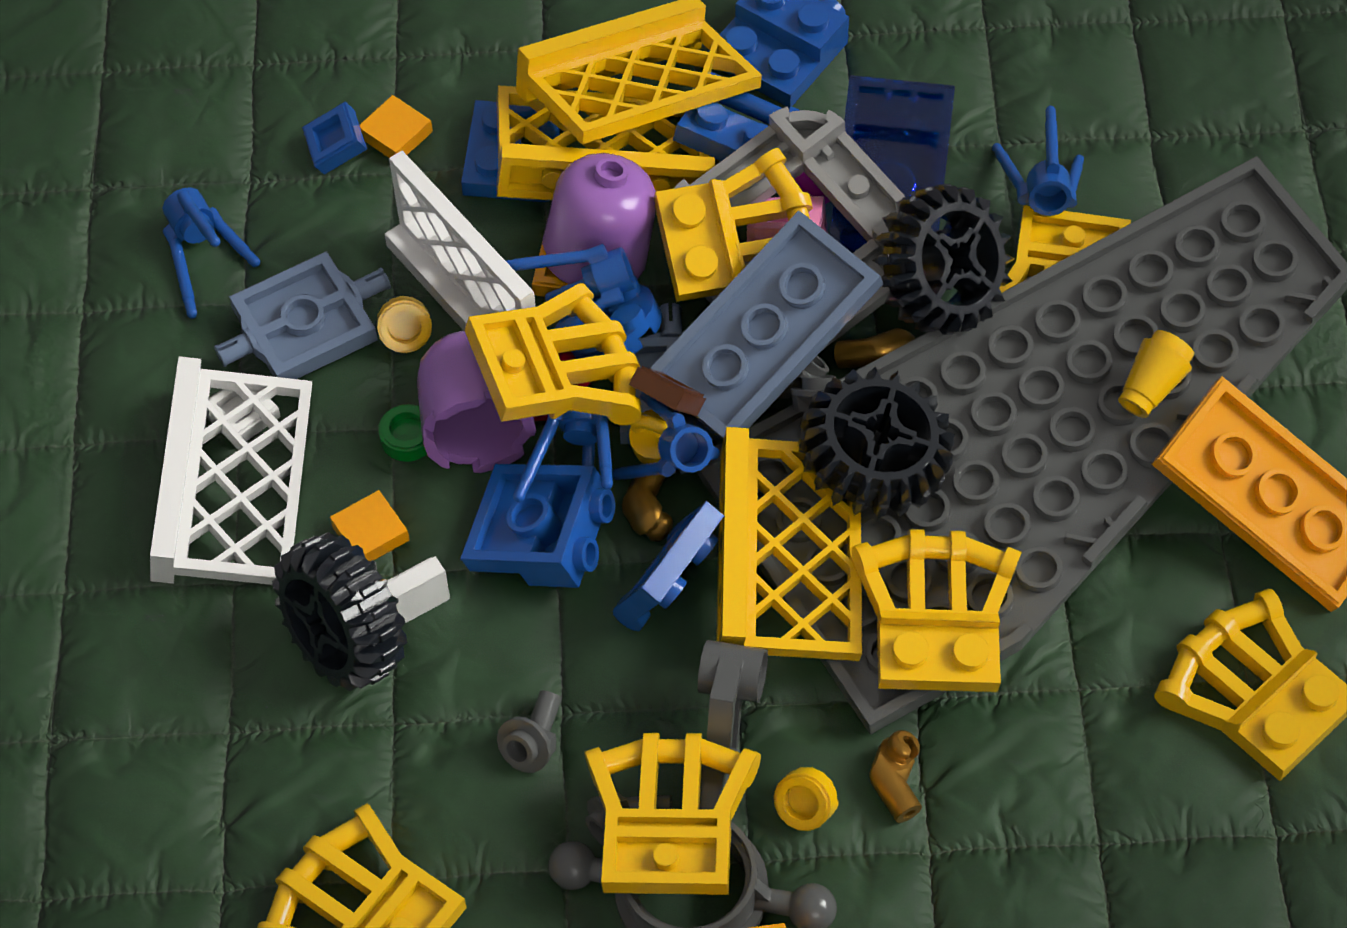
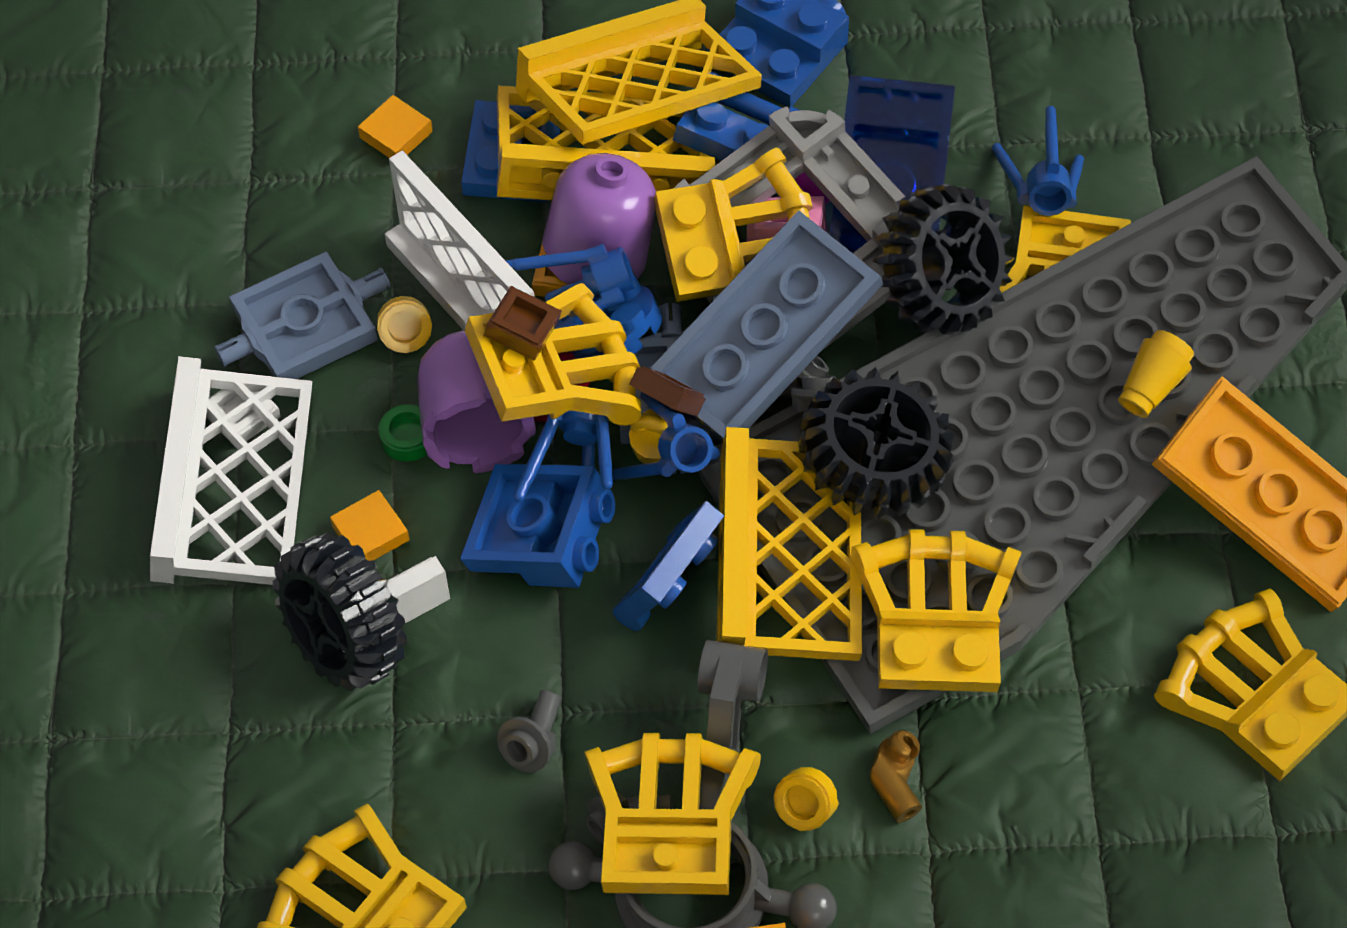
(194, 221): blue plant -> none
(334, 138): blue tile -> none
(522, 323): none -> reddish brown tile
(644, 510): pearl gold arm -> none
(864, 351): pearl gold arm -> none

